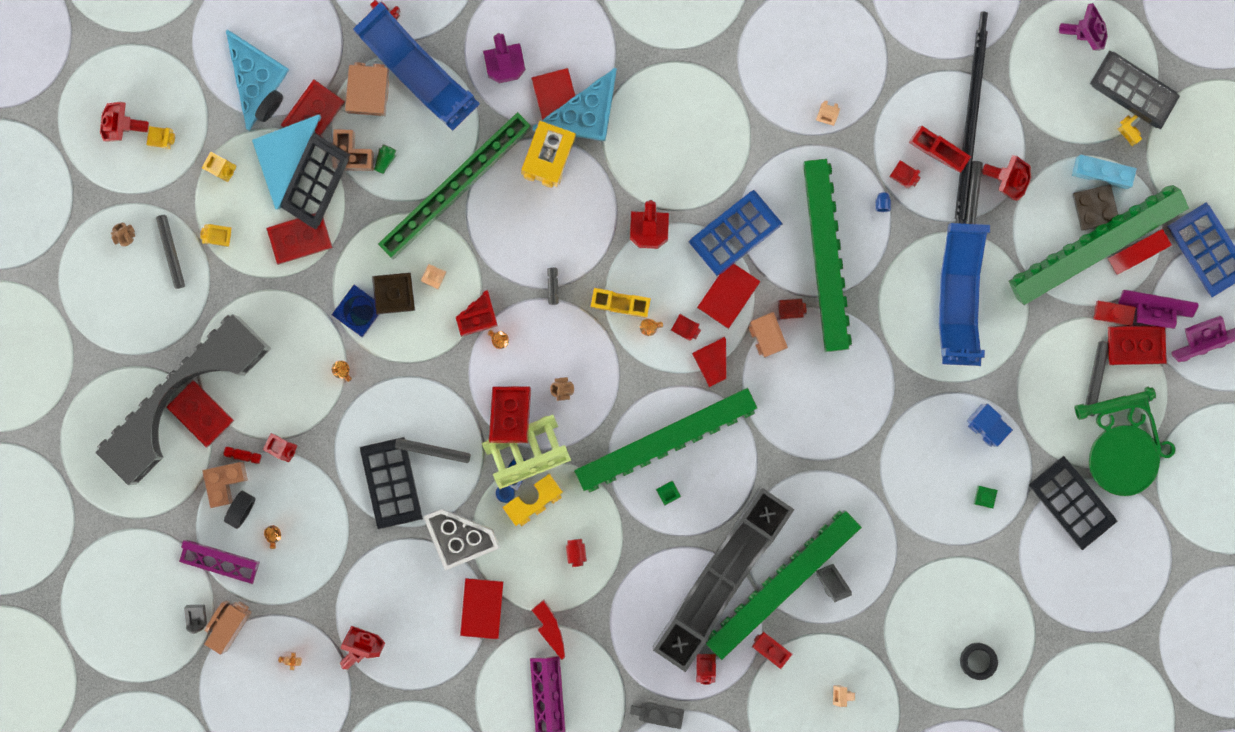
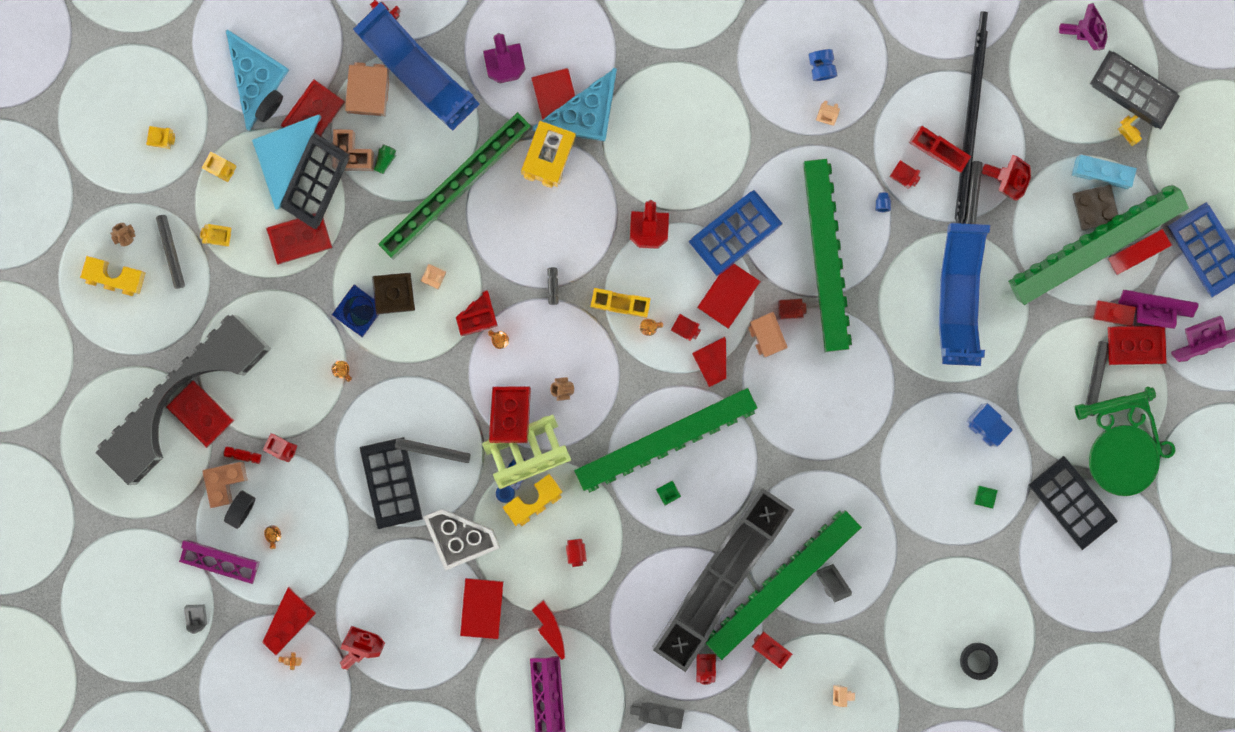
(96, 272): none -> yellow arch
(115, 122): red piece -> none
(226, 625): nougat brick -> none
(288, 621): none -> red wing
(822, 64): none -> blue wheel

